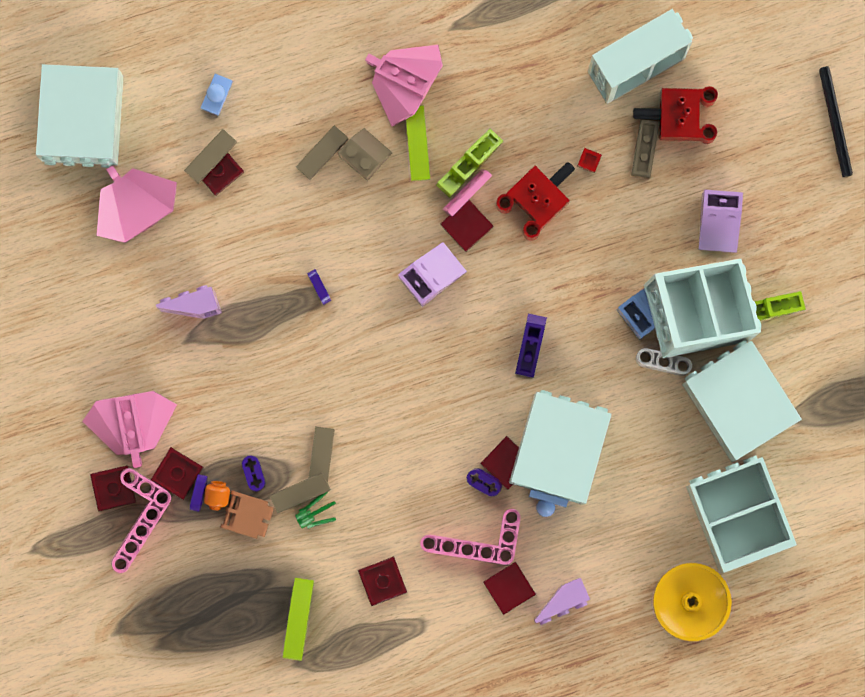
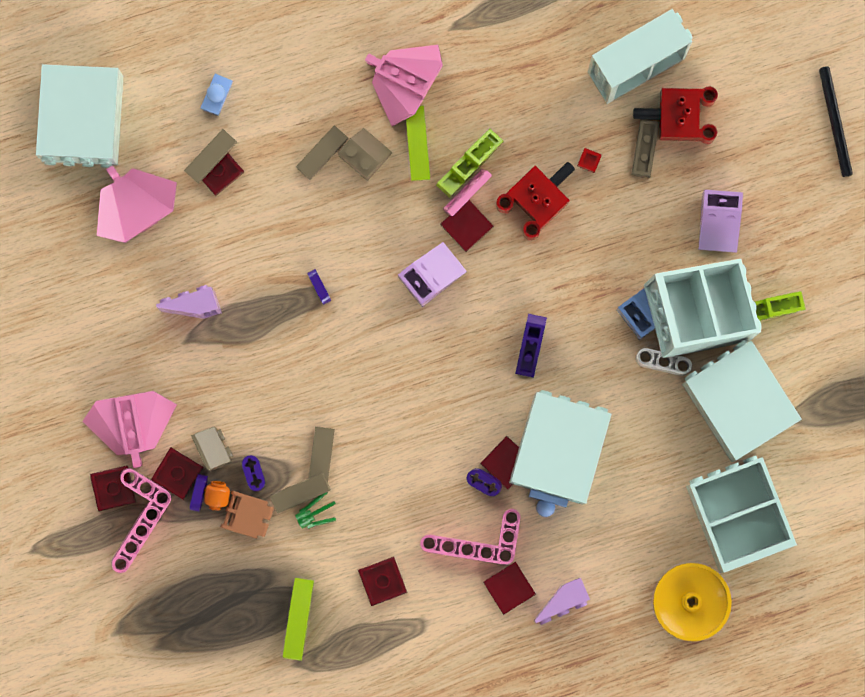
(212, 449): none -> slope

